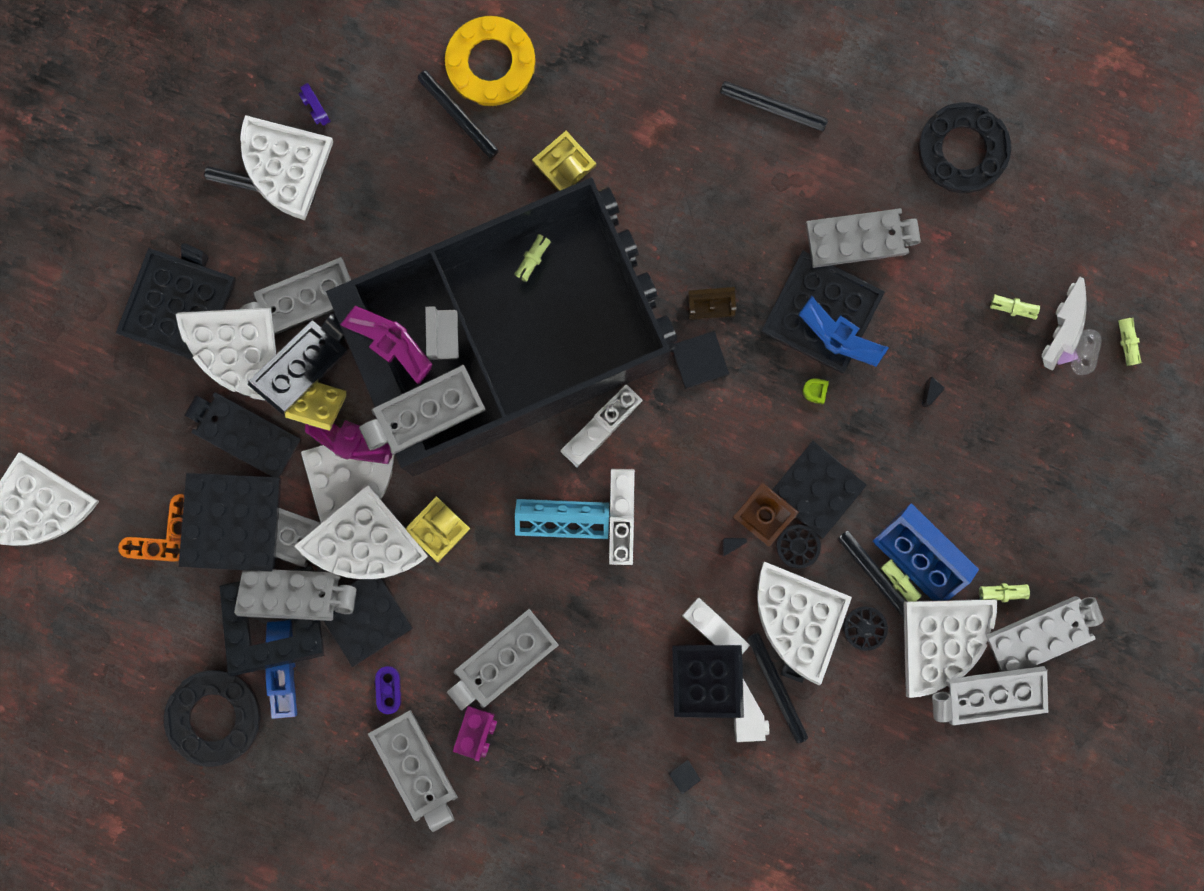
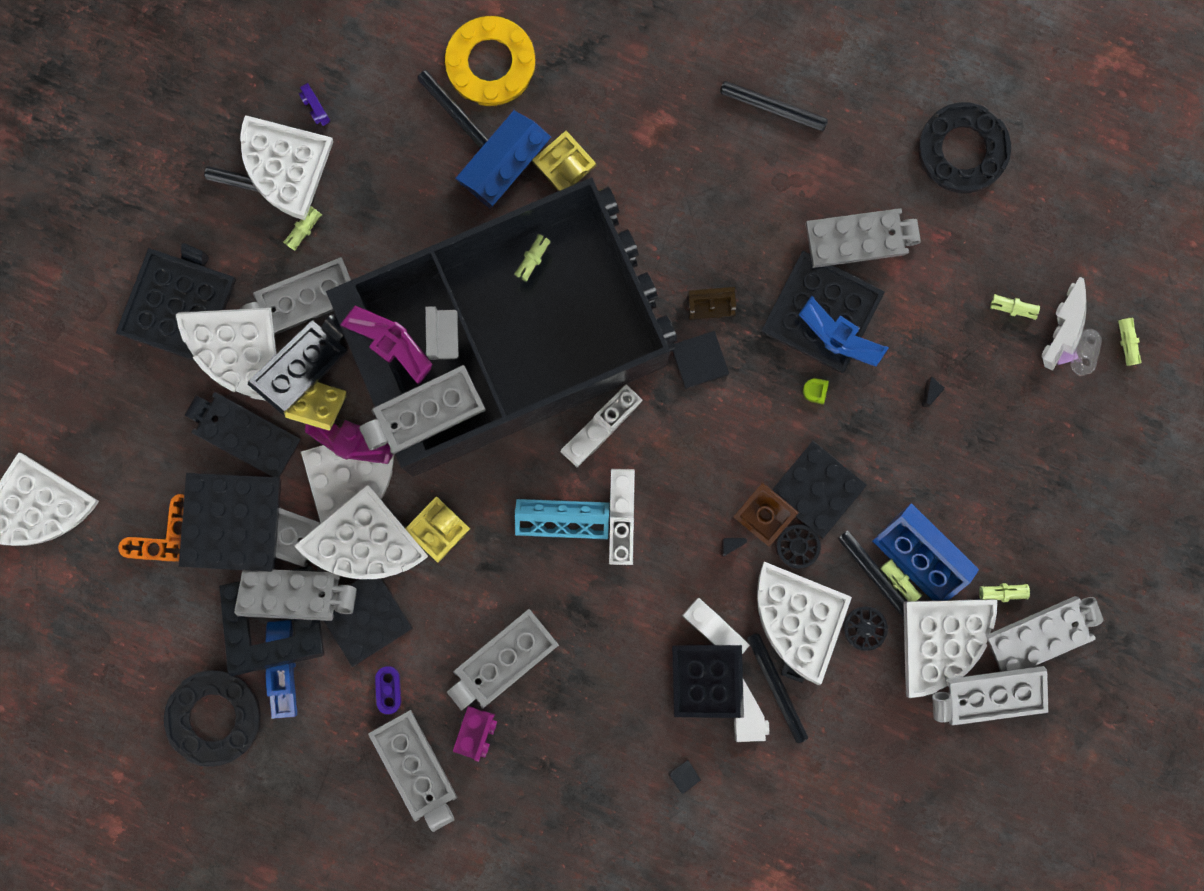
(302, 229): none -> yellowish green pin
(503, 158): none -> blue slope

